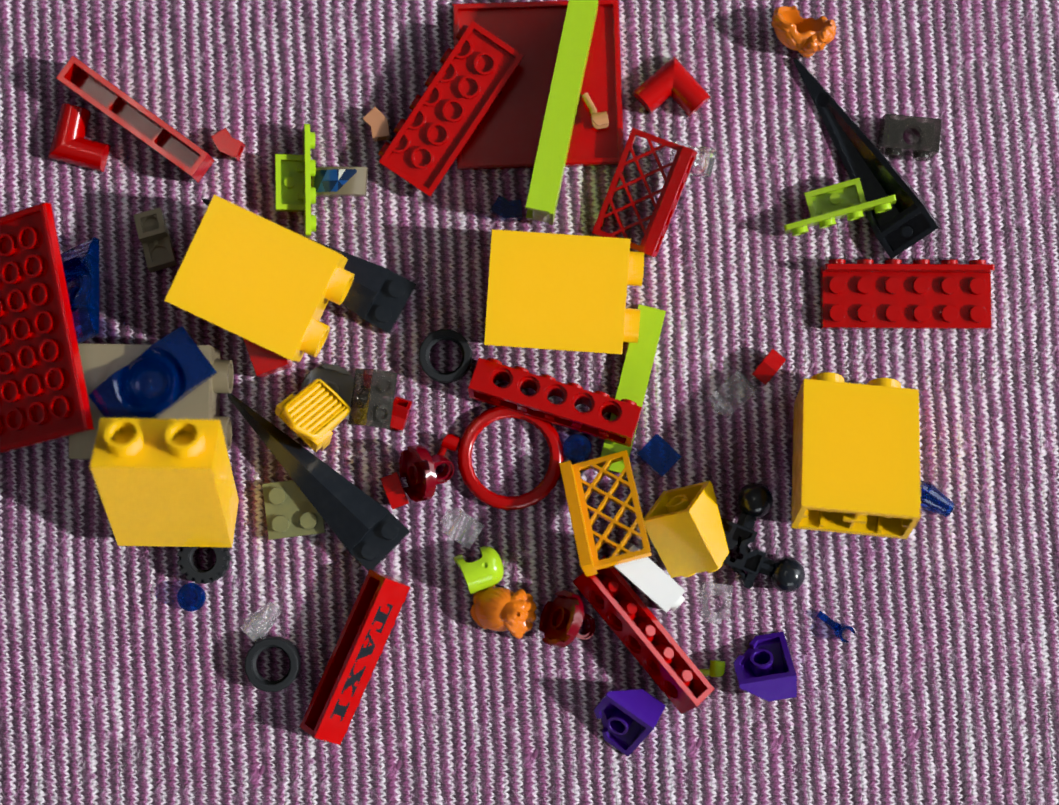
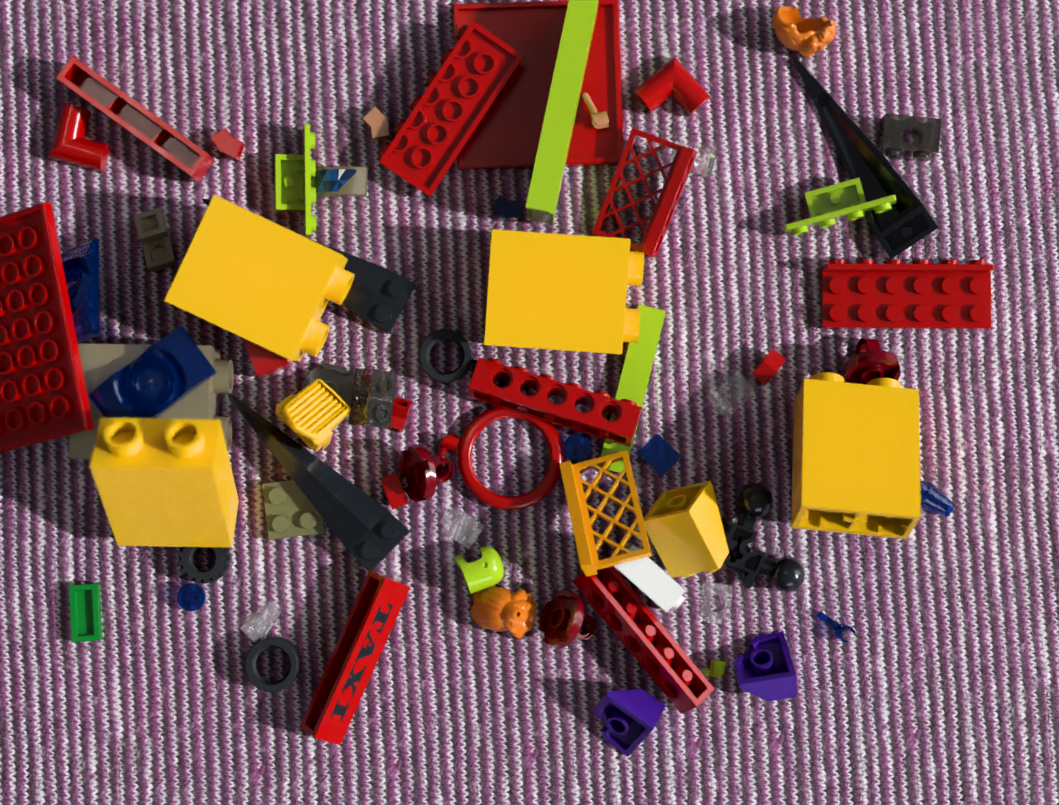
(85, 612): none -> green tile
(870, 363): none -> dark red tile

